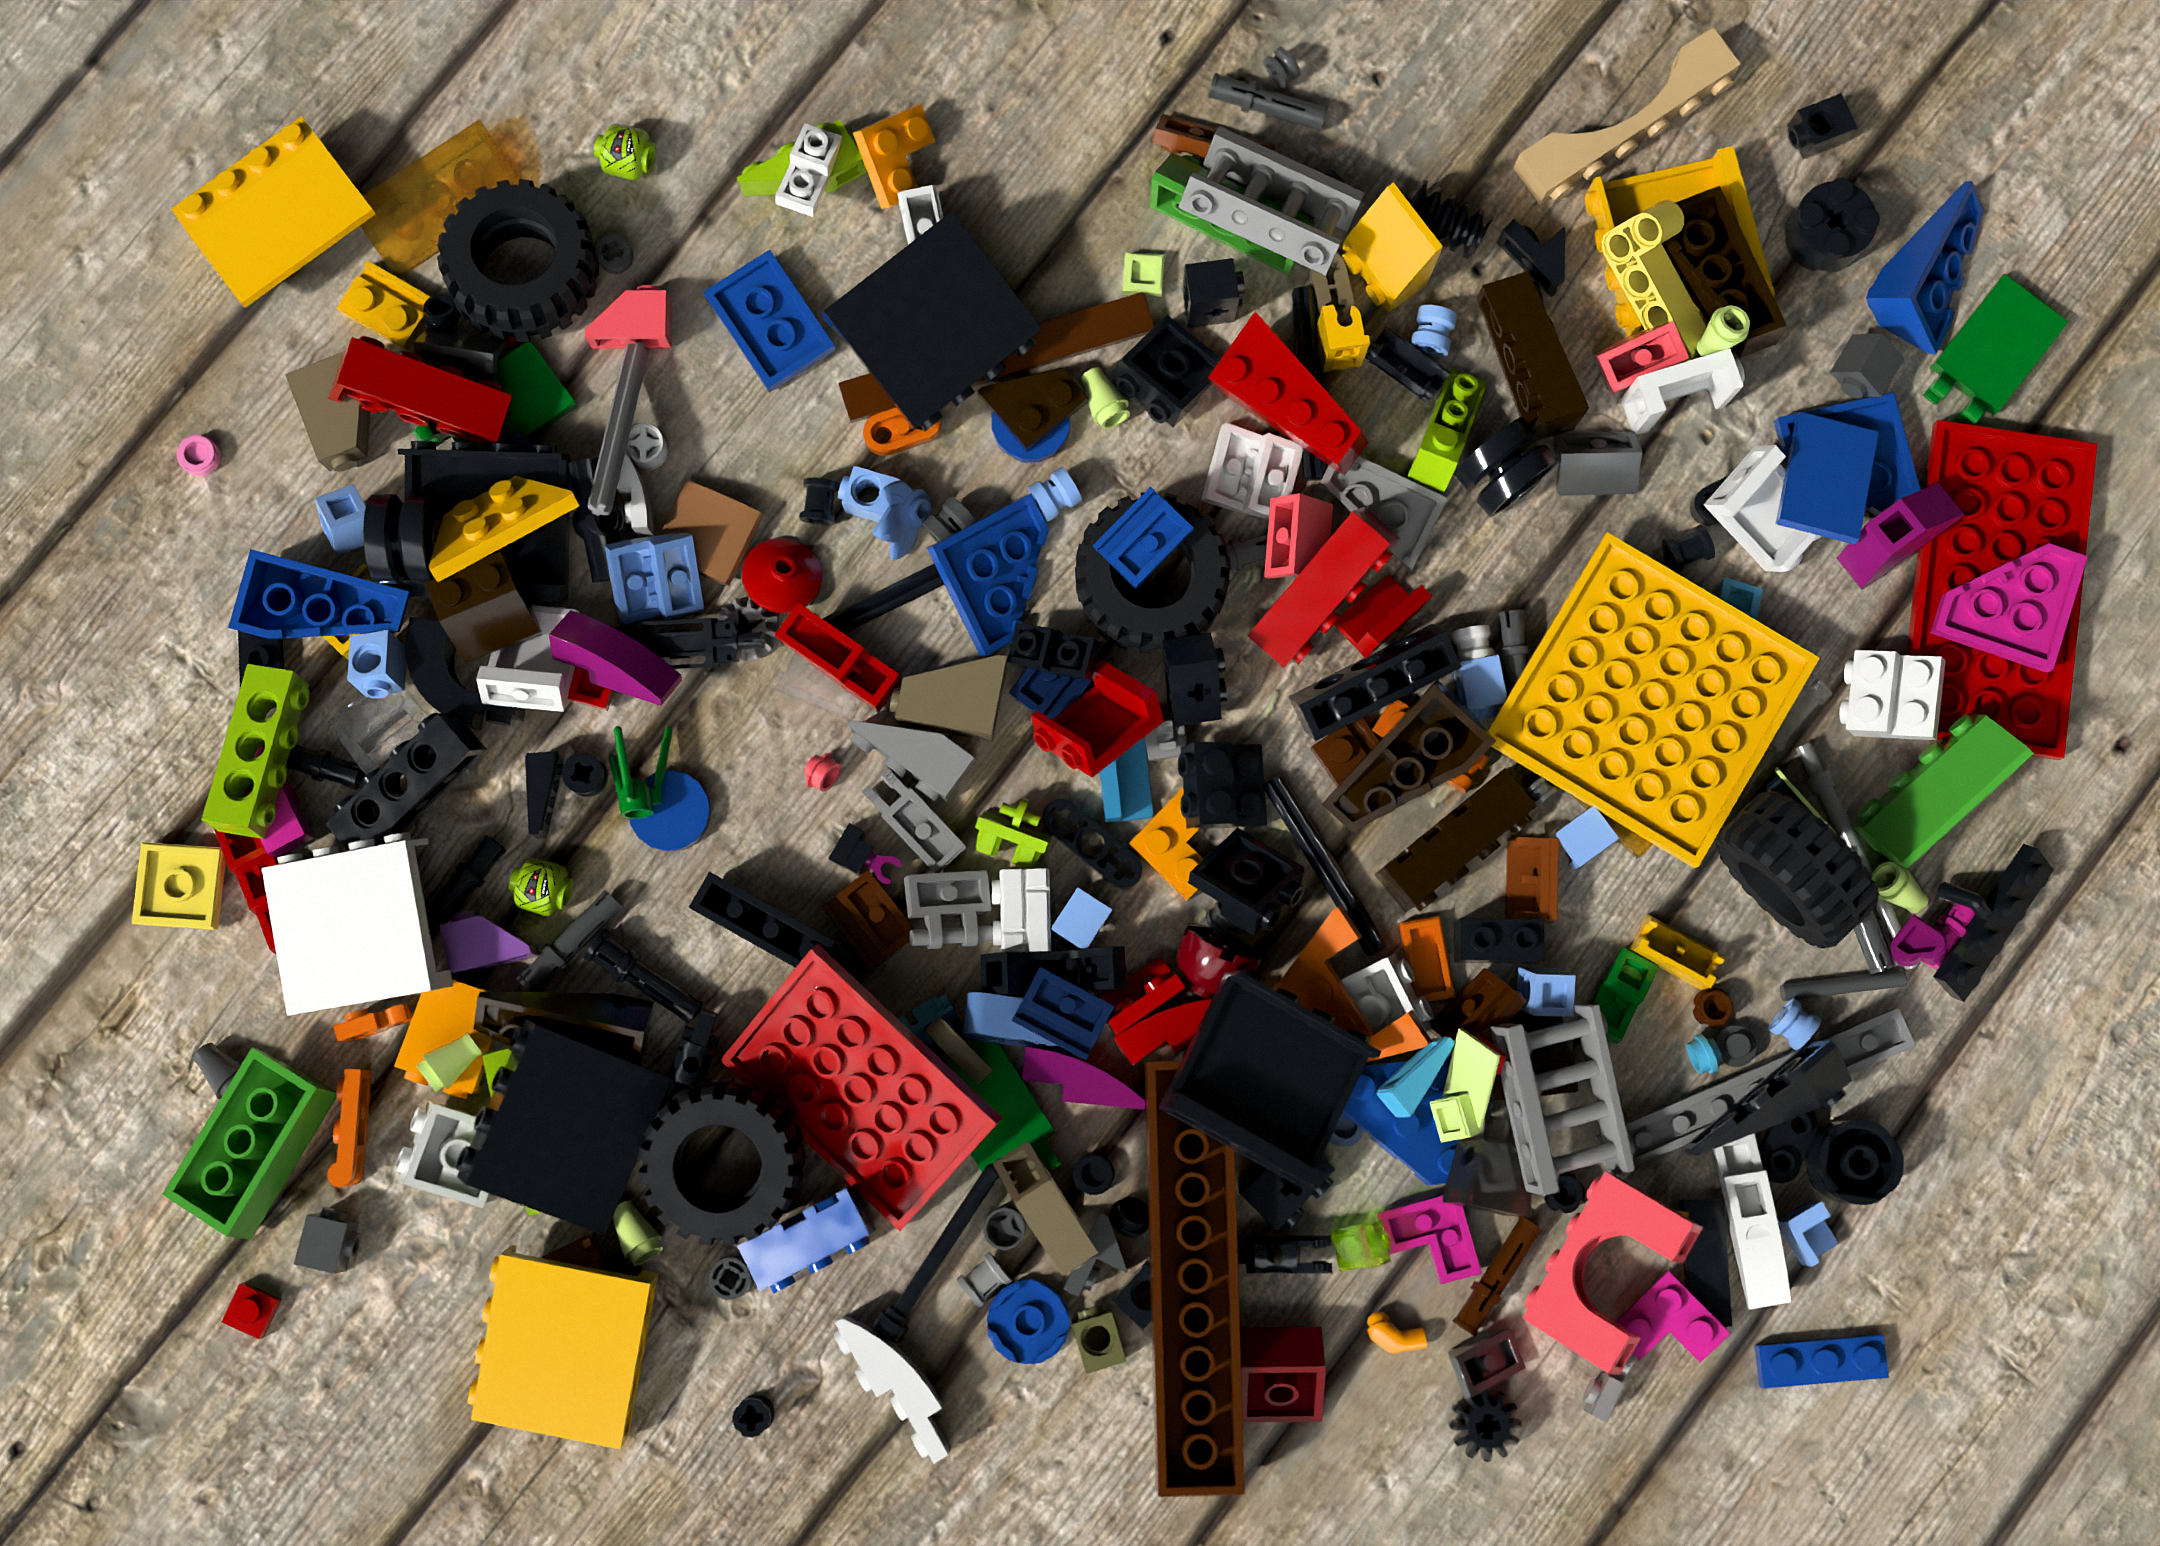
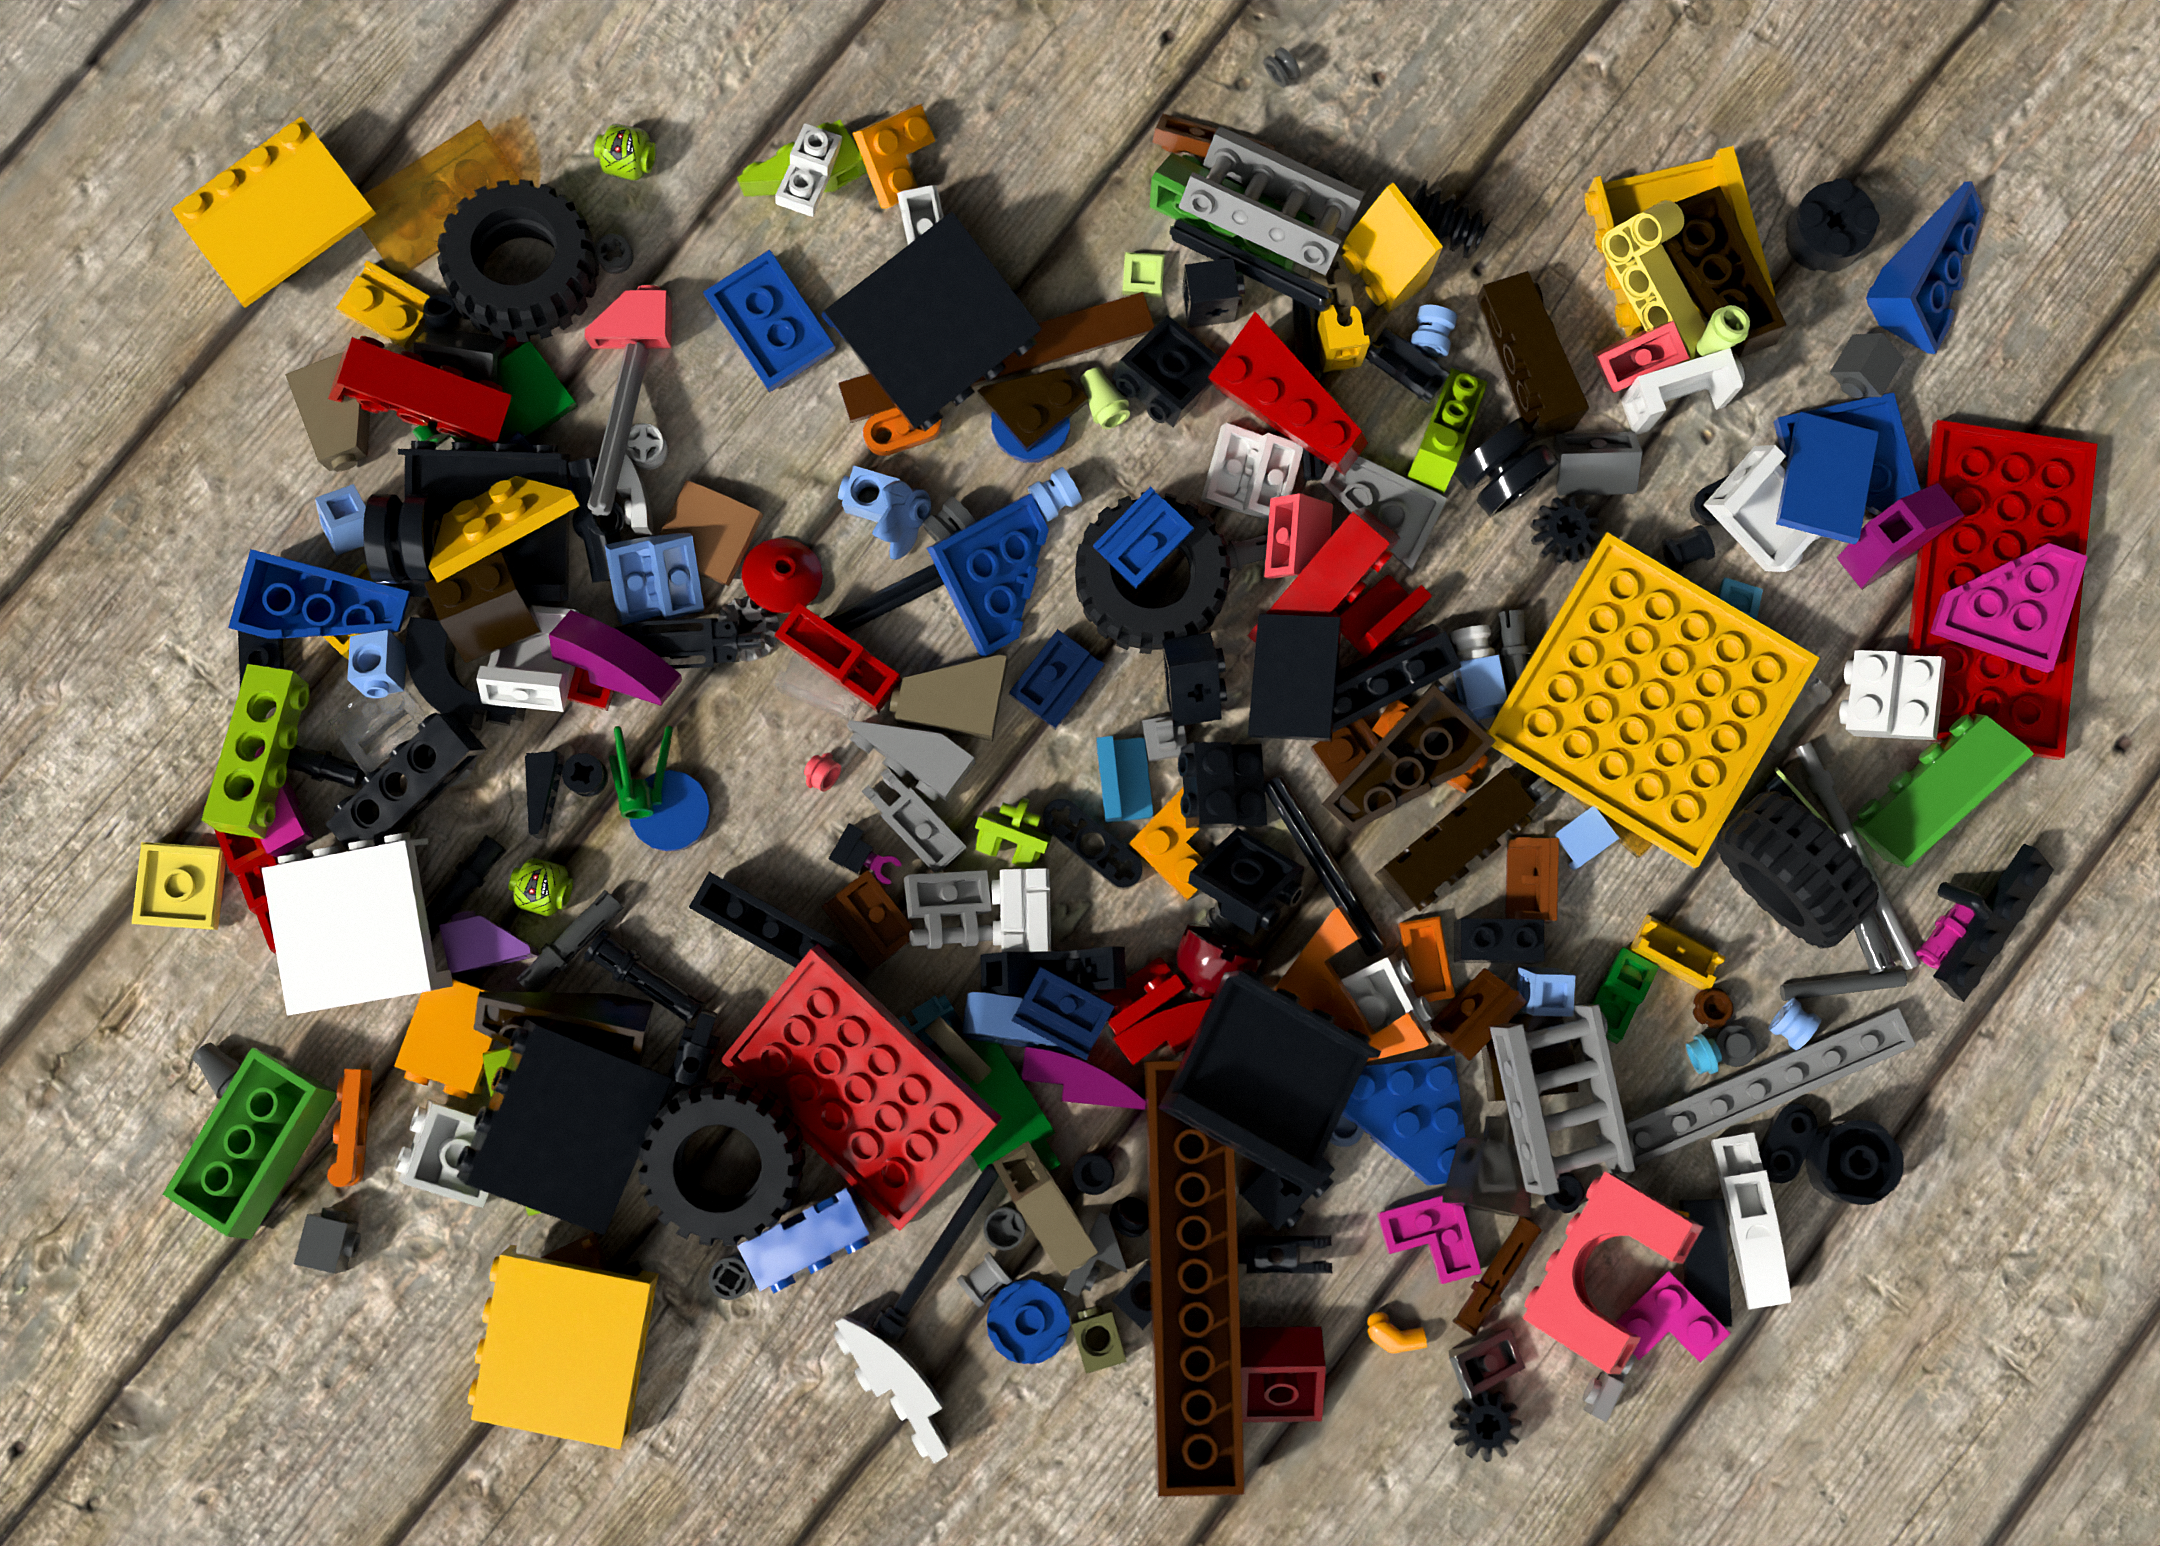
(198, 455): bright pink tile -> none
(251, 1310): red plate -> none
(363, 1024): orange plate -> none
(448, 1062): yellowish green cone -> none
(636, 1235): yellowish green cone -> none
(745, 1425): black bush -> none
(819, 501): black bush -> none
(1054, 652): black slope -> none
(1081, 919): light blue panel -> none
(1100, 722): red panel -> none
(1253, 265): none -> black axle
(1267, 102): dark grey pin -> none
(1295, 677): none -> black tile
(1361, 1245): clear neon green bracket -> none
(1410, 1083): medium azure slope -> none
(1454, 1117): yellowish green tile -> none
(1473, 1072): yellowish green piece -> none
(1544, 262): black slope -> none
(1564, 158): tan arch -> none
(1570, 518): none -> black gear
(1799, 1085): black wedge -> none
(1808, 1231): light blue panel -> none
(1821, 1361): blue plate -> none
(1832, 116): black brick -> none
(1899, 887): yellowish green cone -> none
(1917, 943): magenta tile -> none
(1995, 349): green tile -> none

